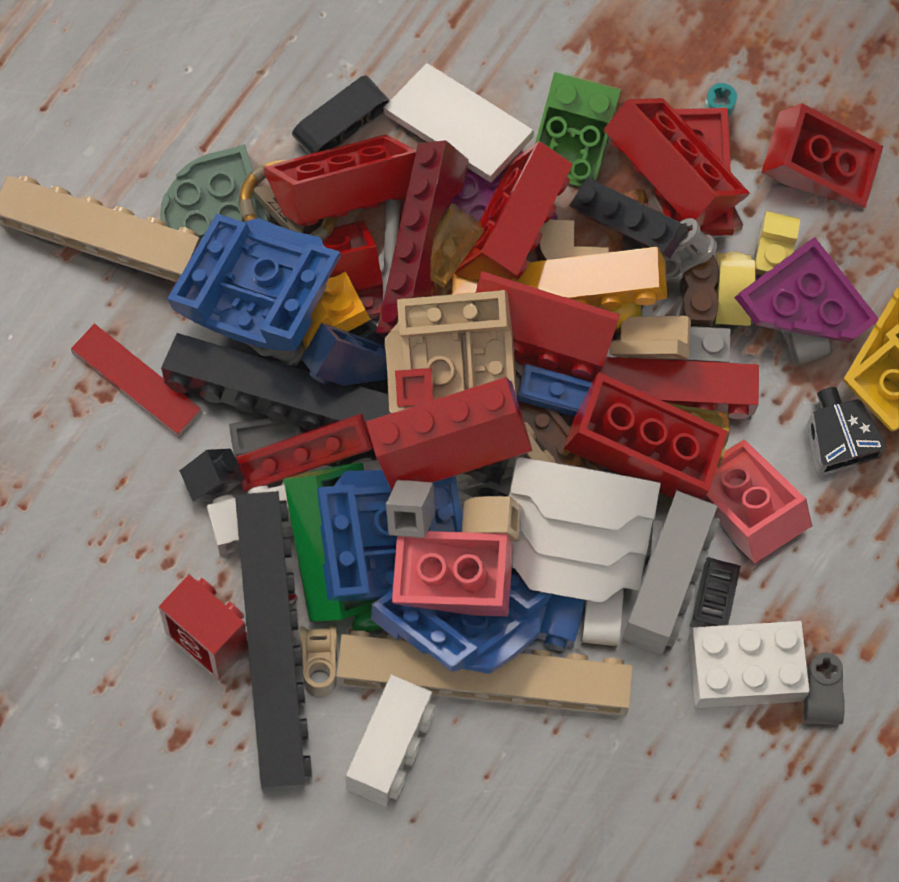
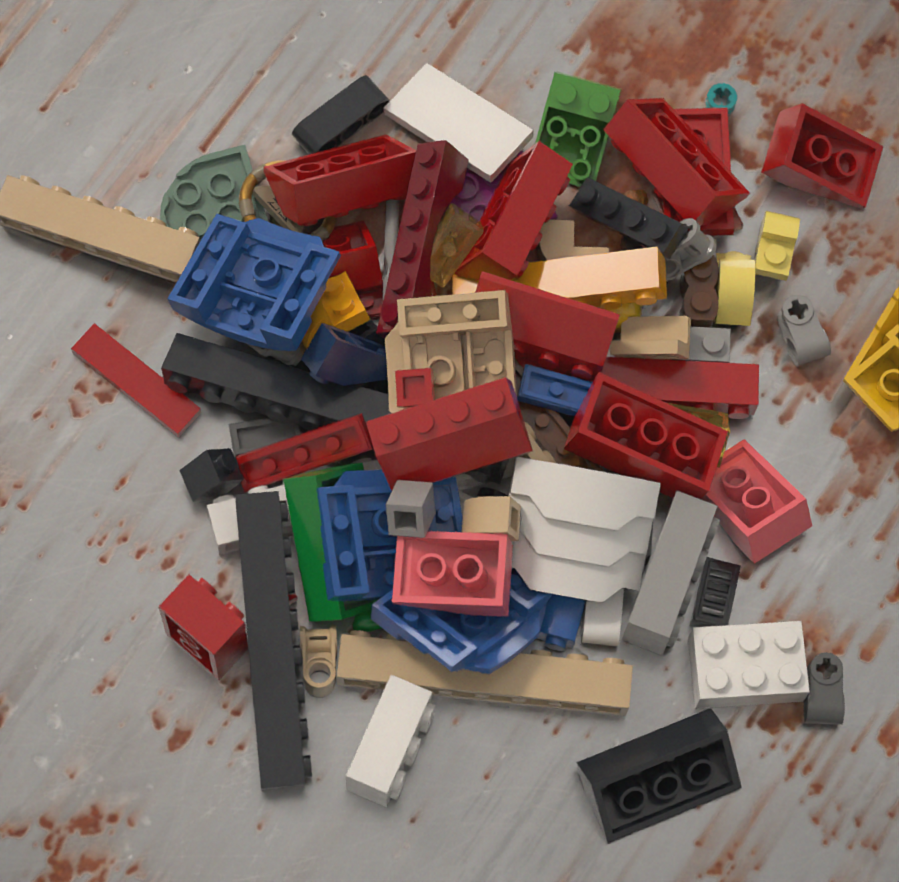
(660, 774): none -> black slope
(808, 297): magenta plate -> none
(842, 433): black torso -> none

